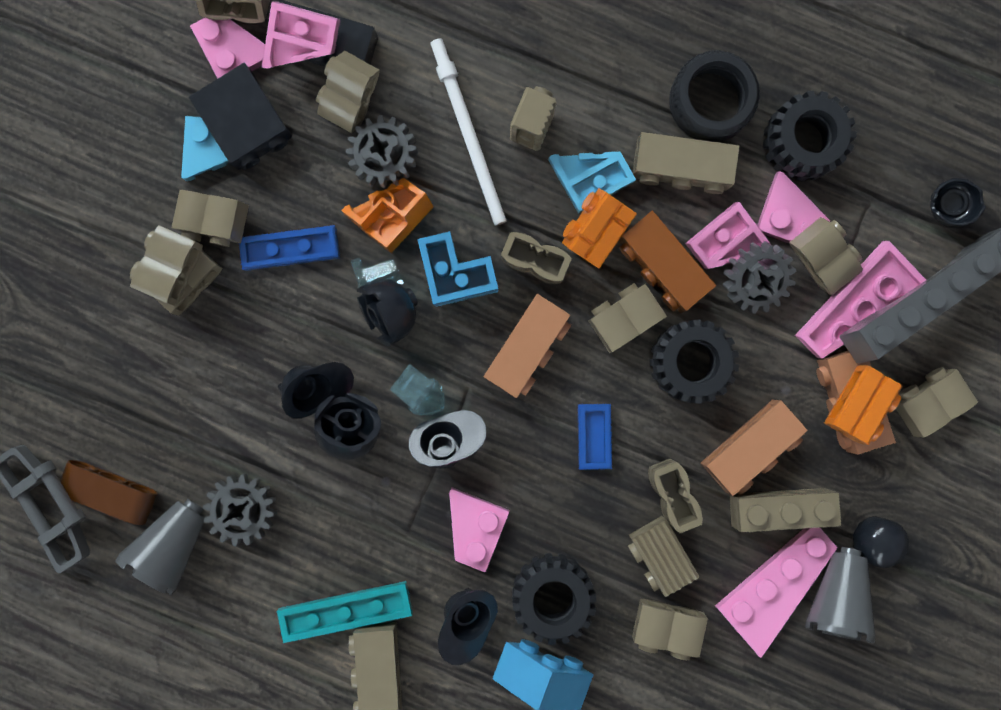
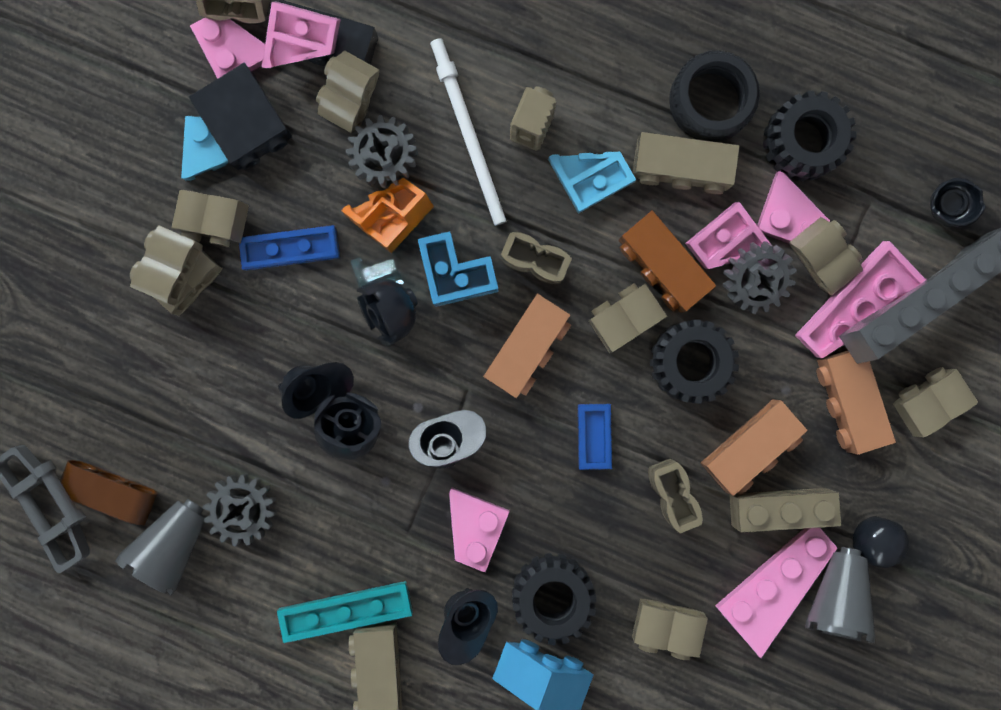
(419, 392): clear light blue tile -> none
(598, 227): orange brick -> none
(663, 556): dark tan brick -> none
(864, 405): orange brick -> none

